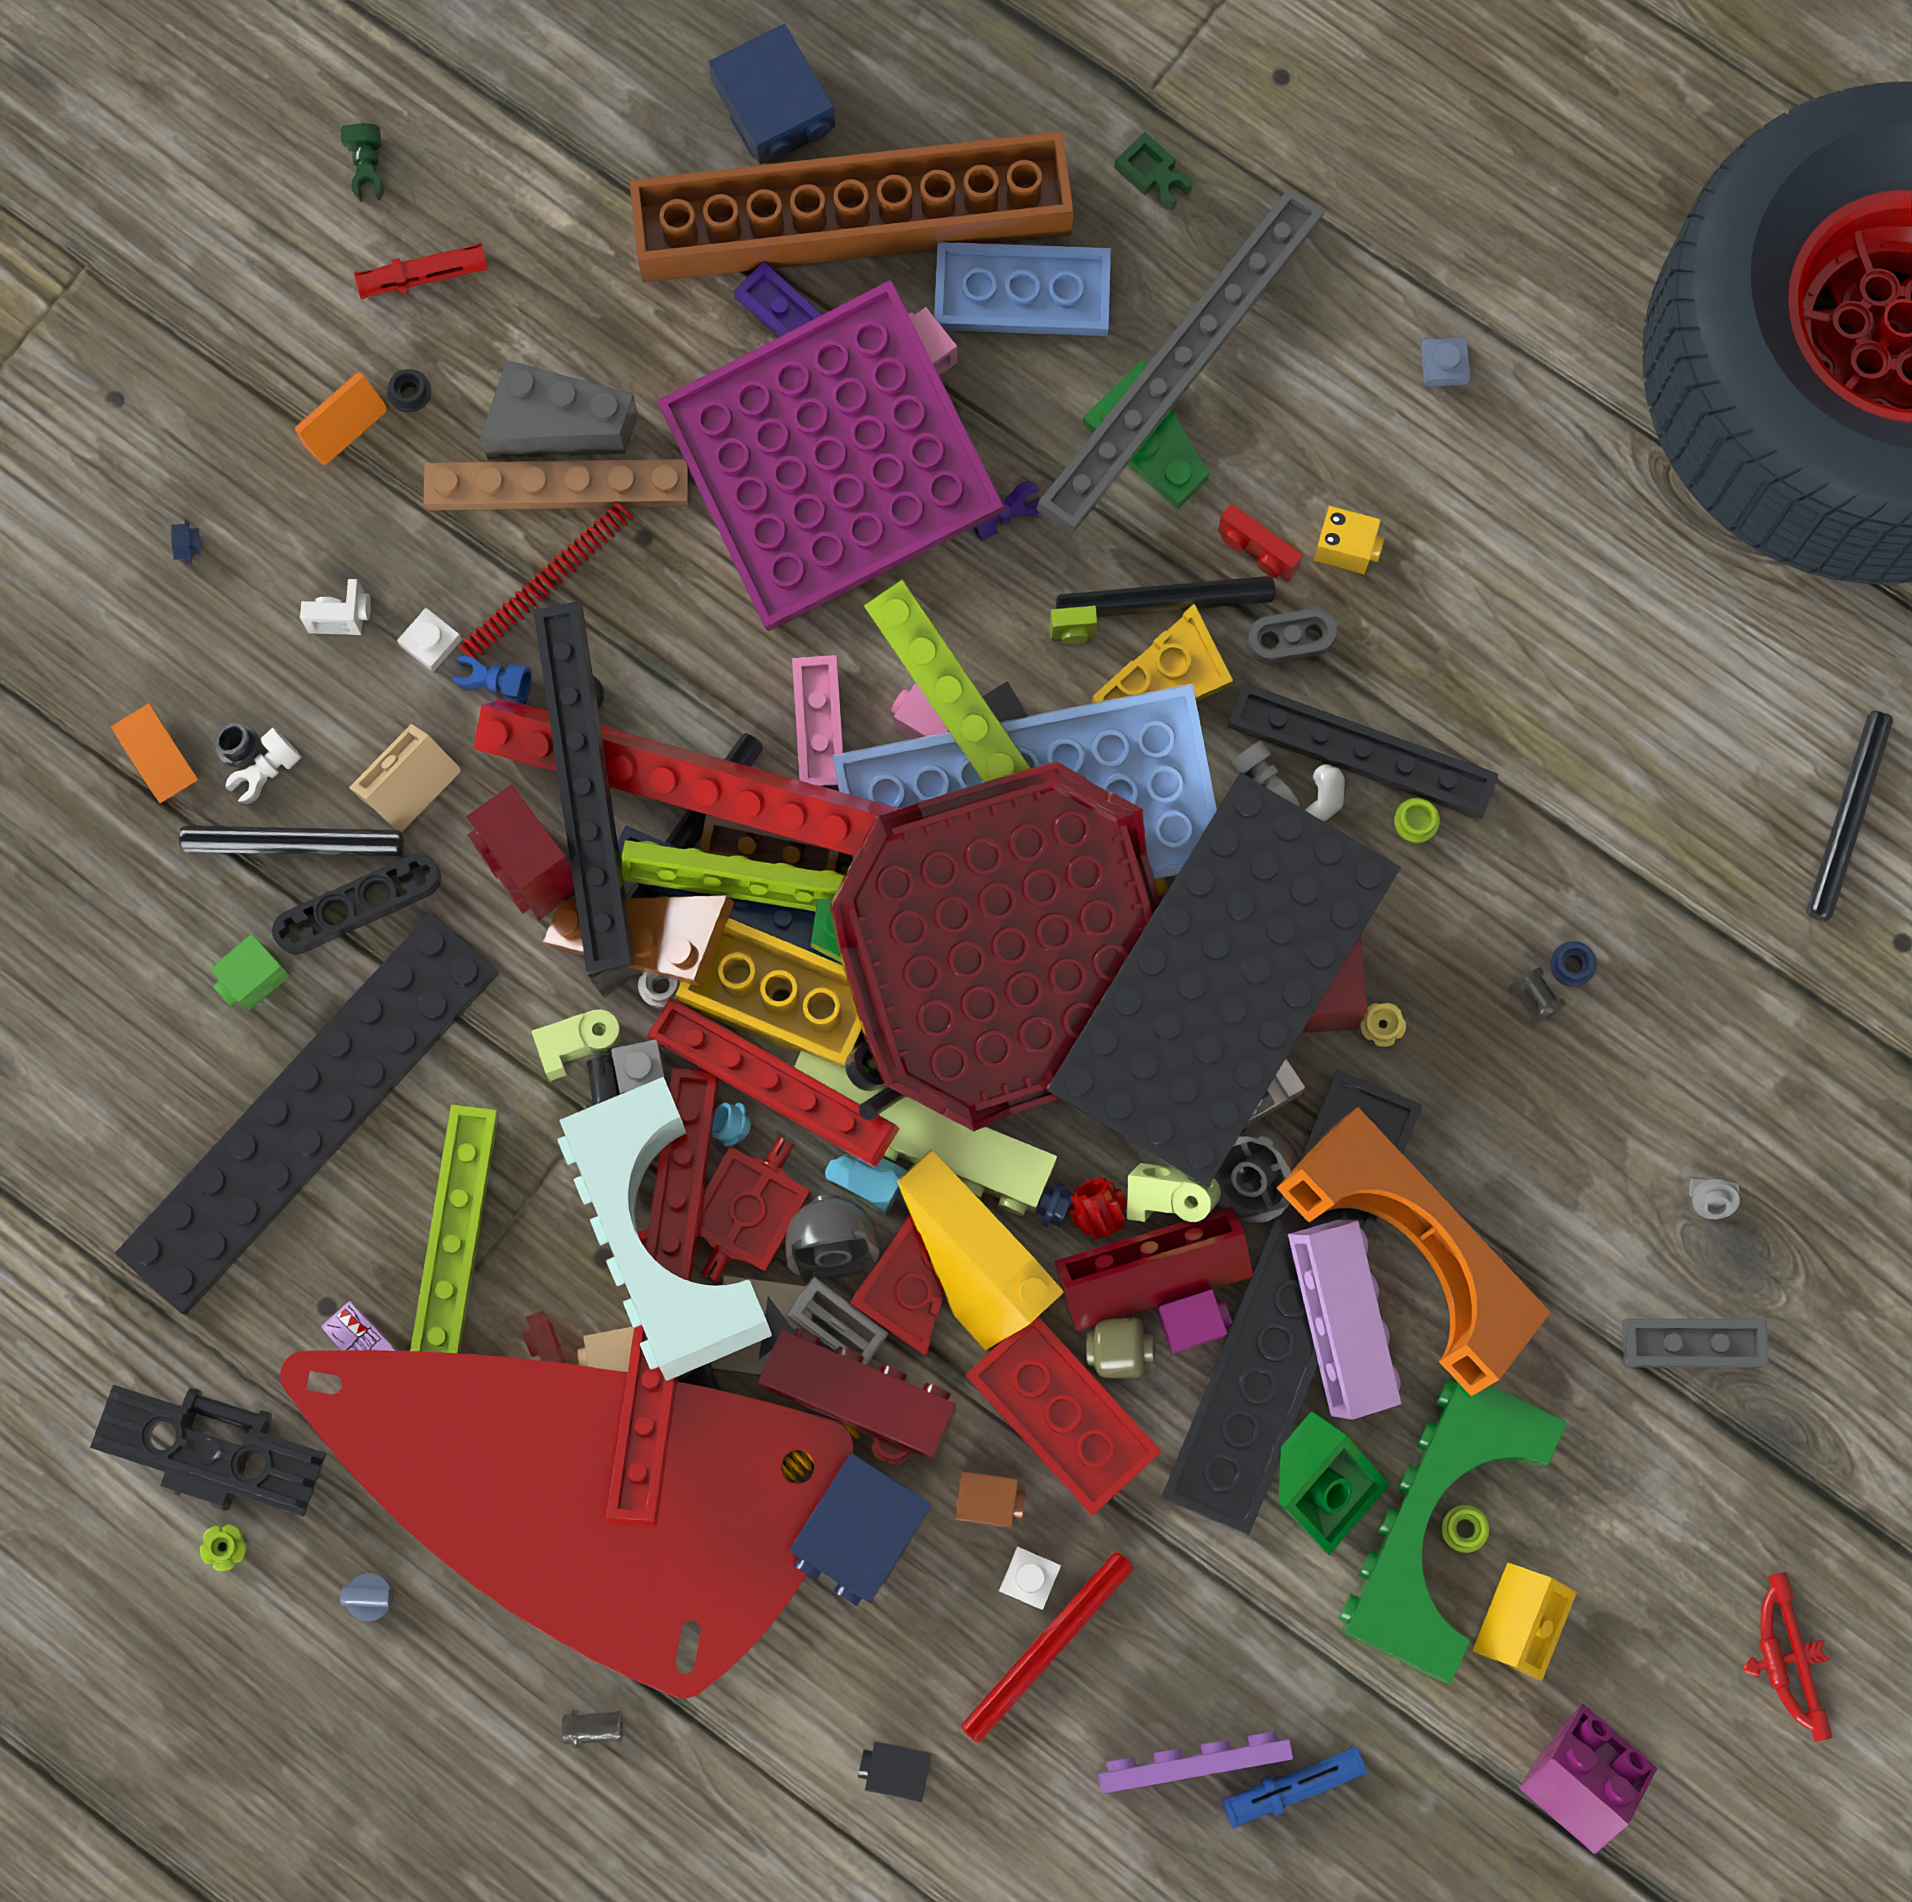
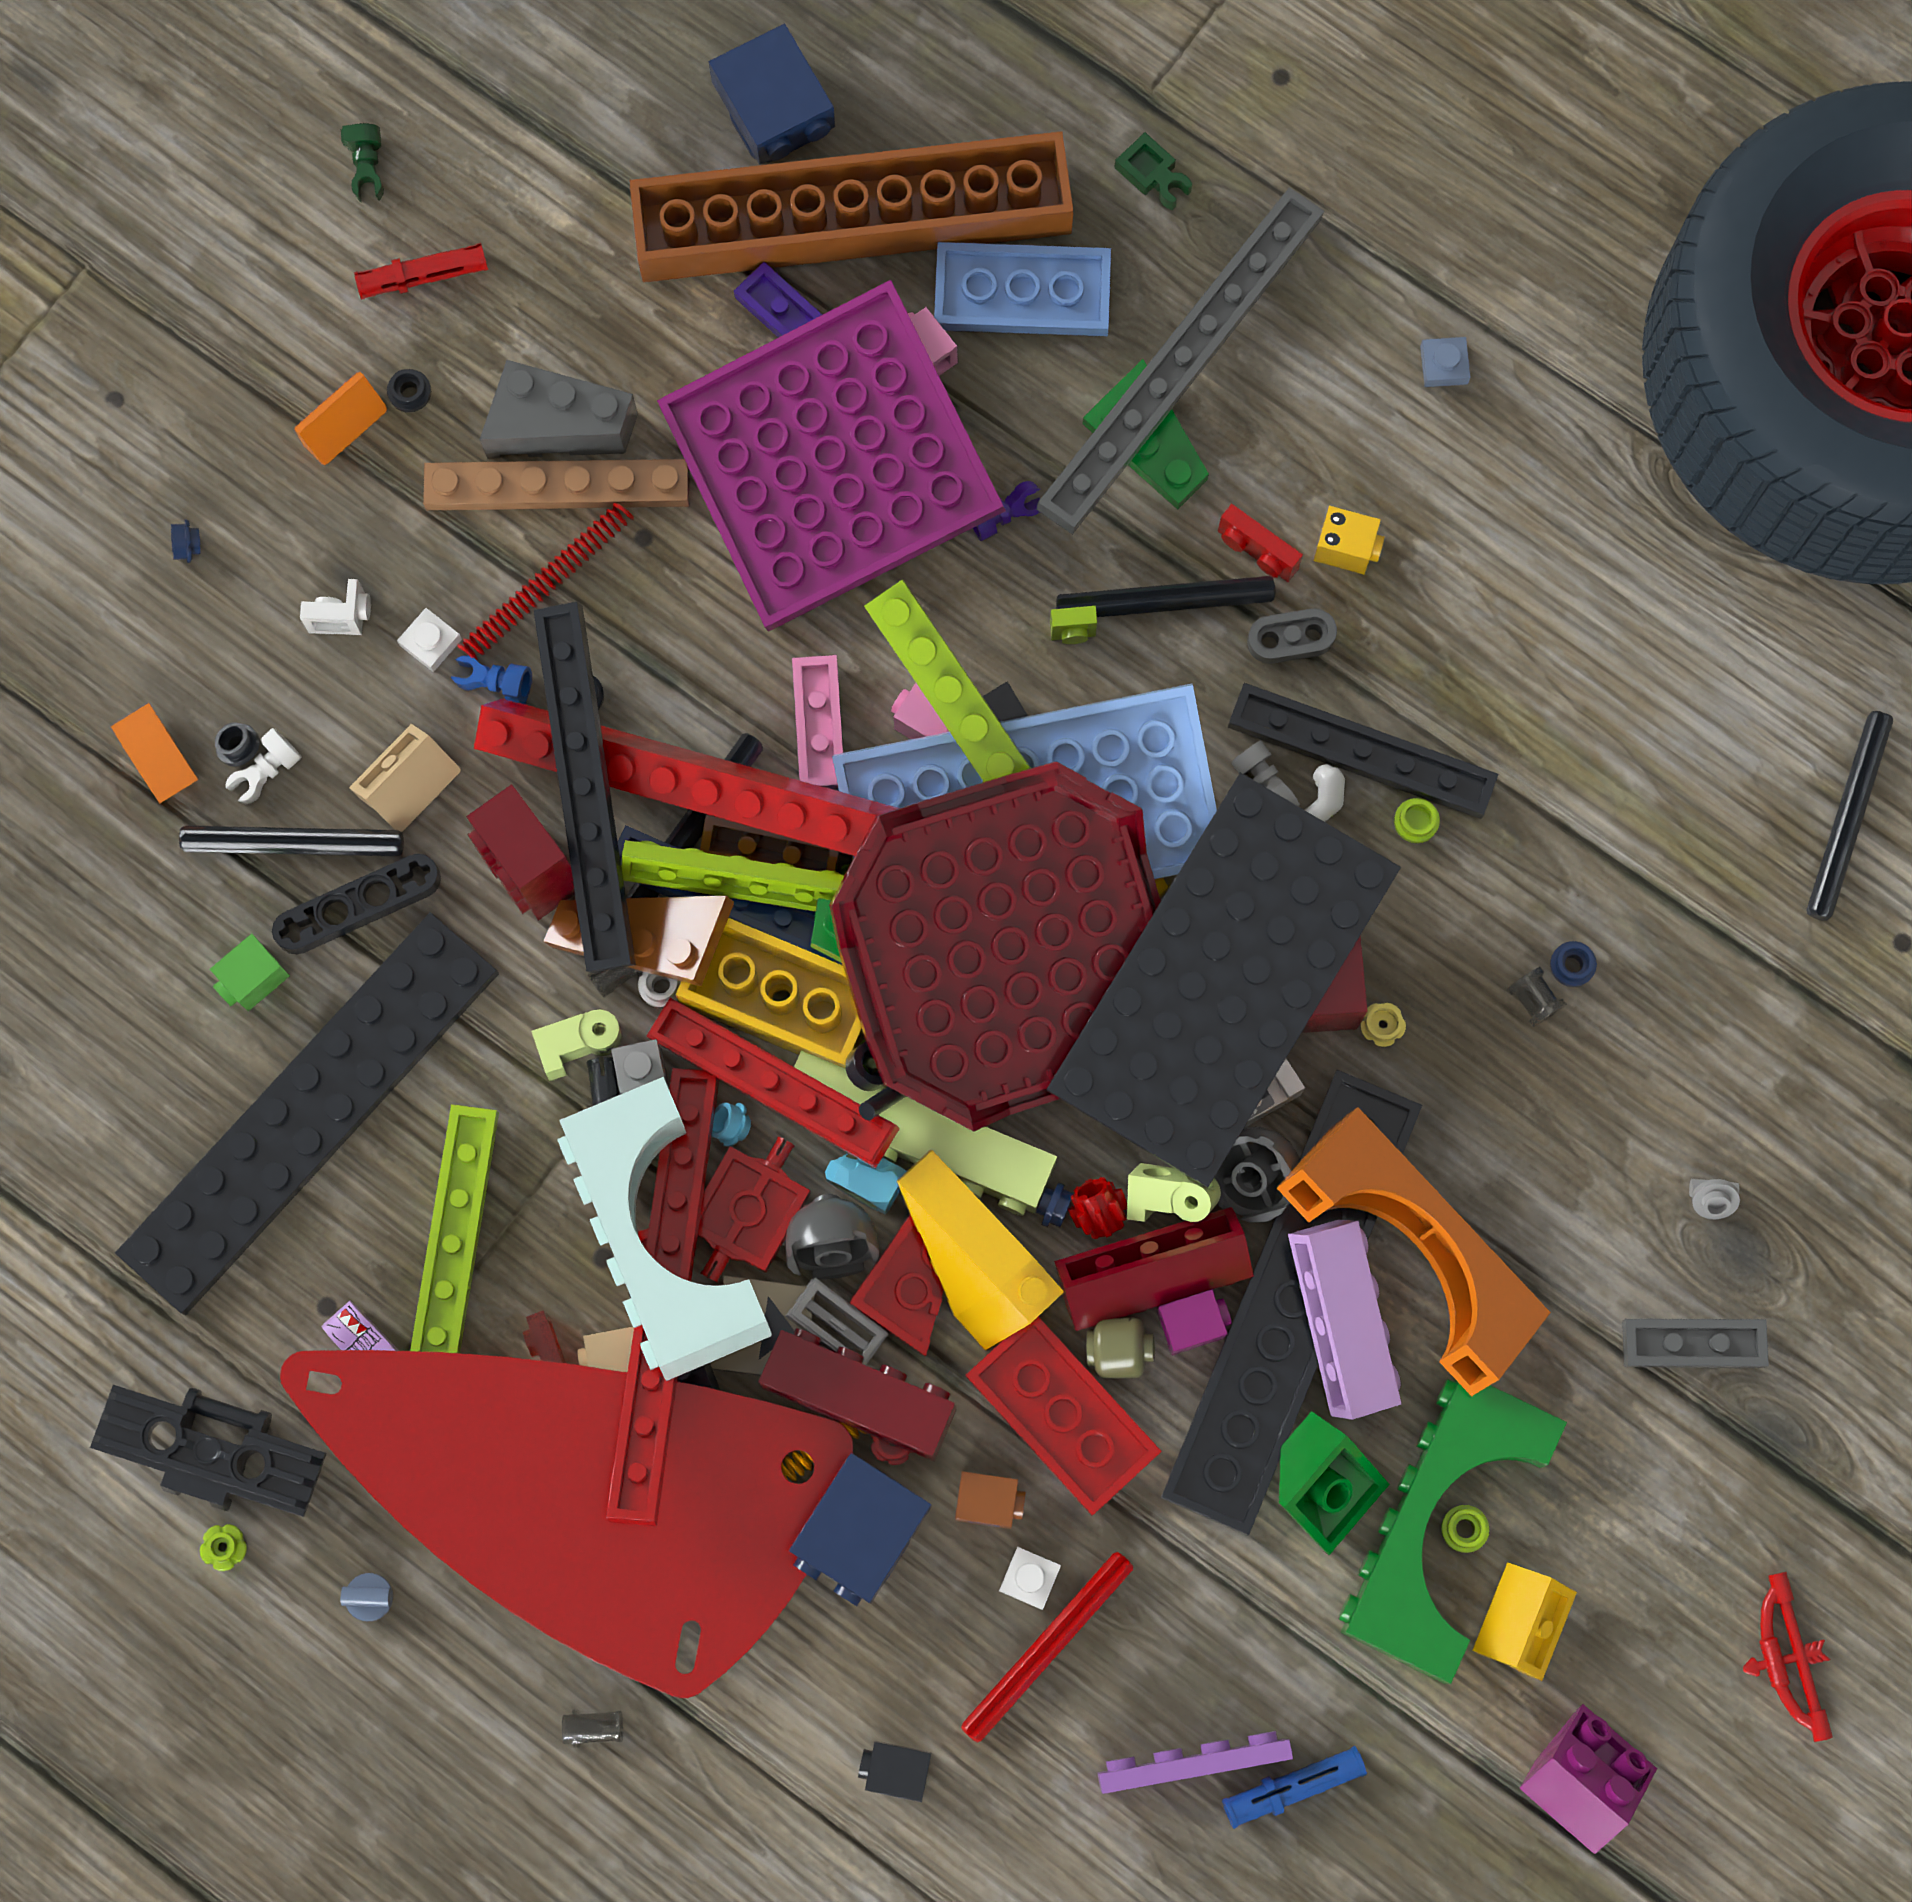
(1175, 659): yellow wing -> none

